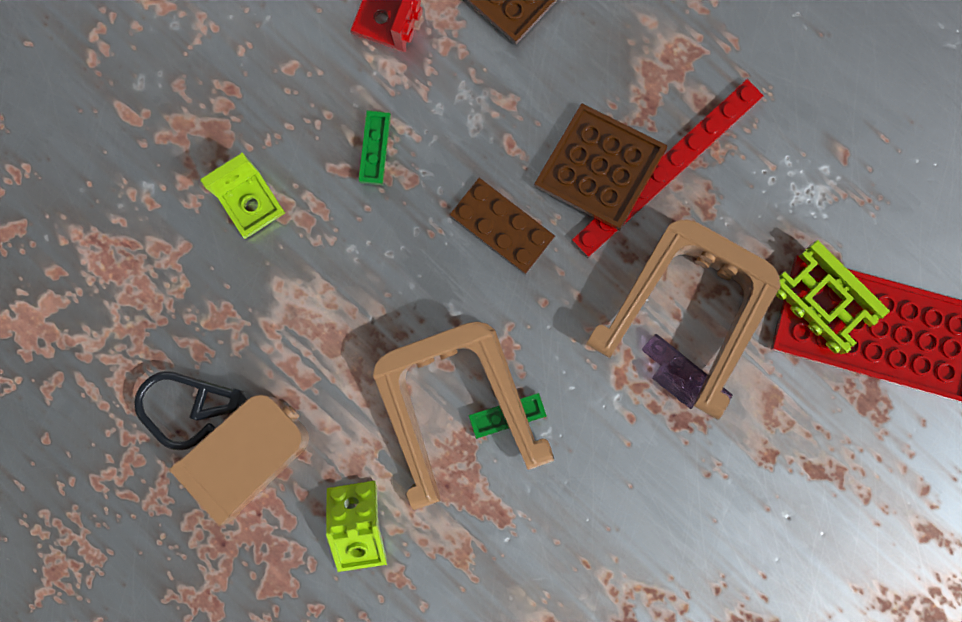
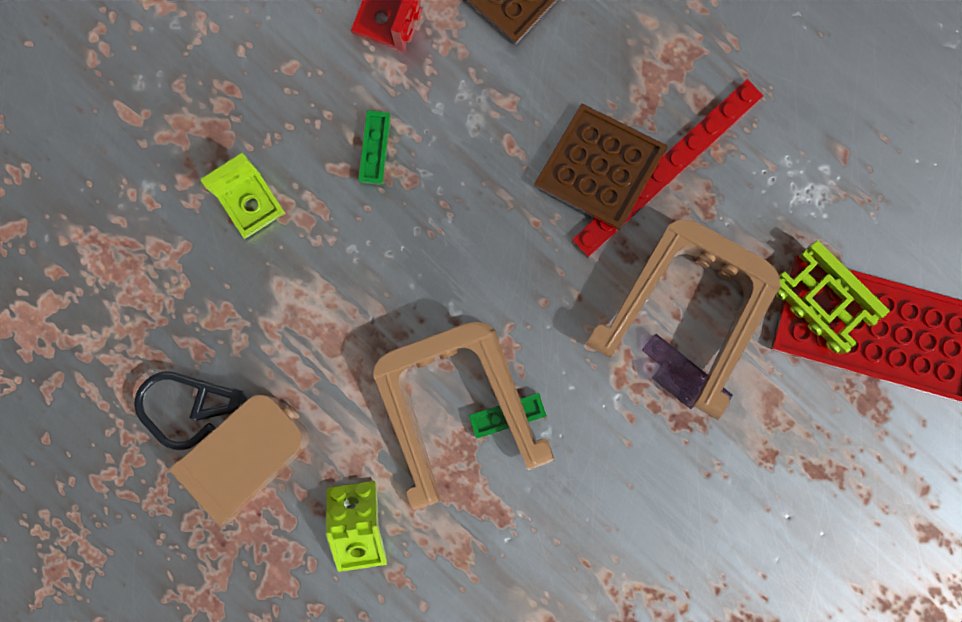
(502, 225): reddish brown plate -> none

